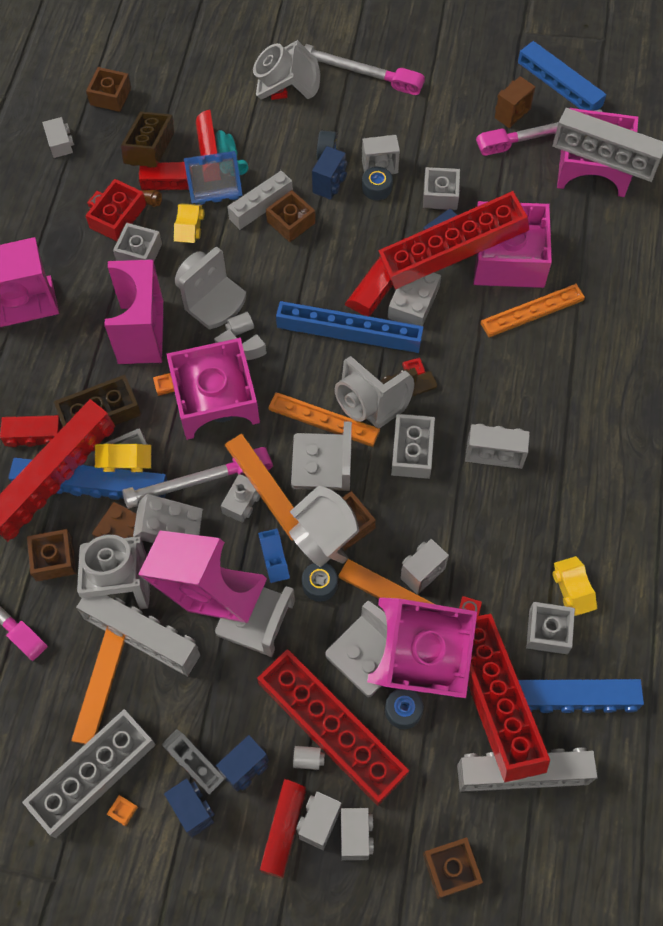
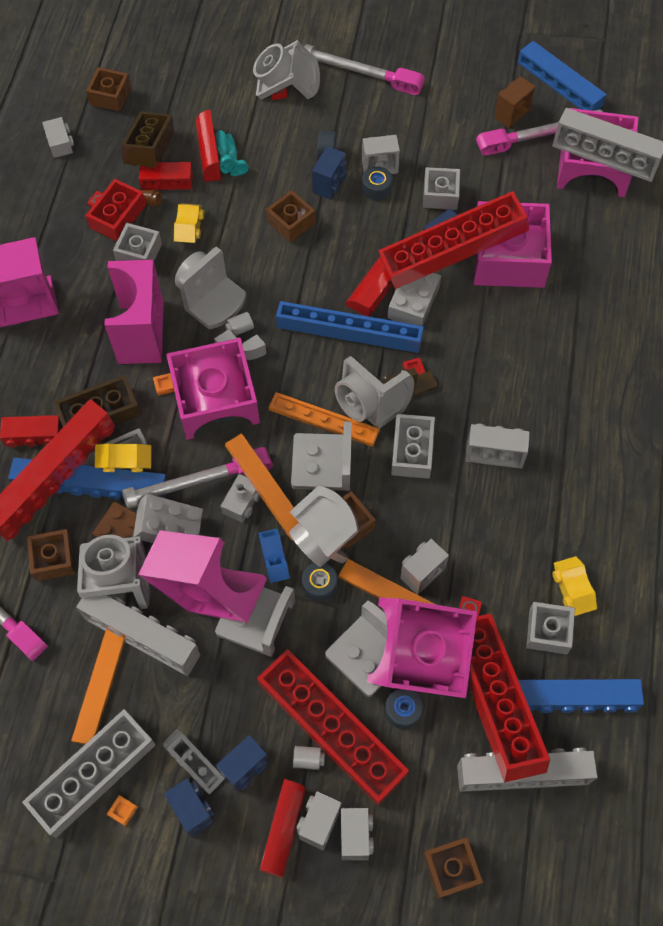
(213, 177): window -> none
(259, 199): light grey brick -> none
(532, 310): orange tile -> none

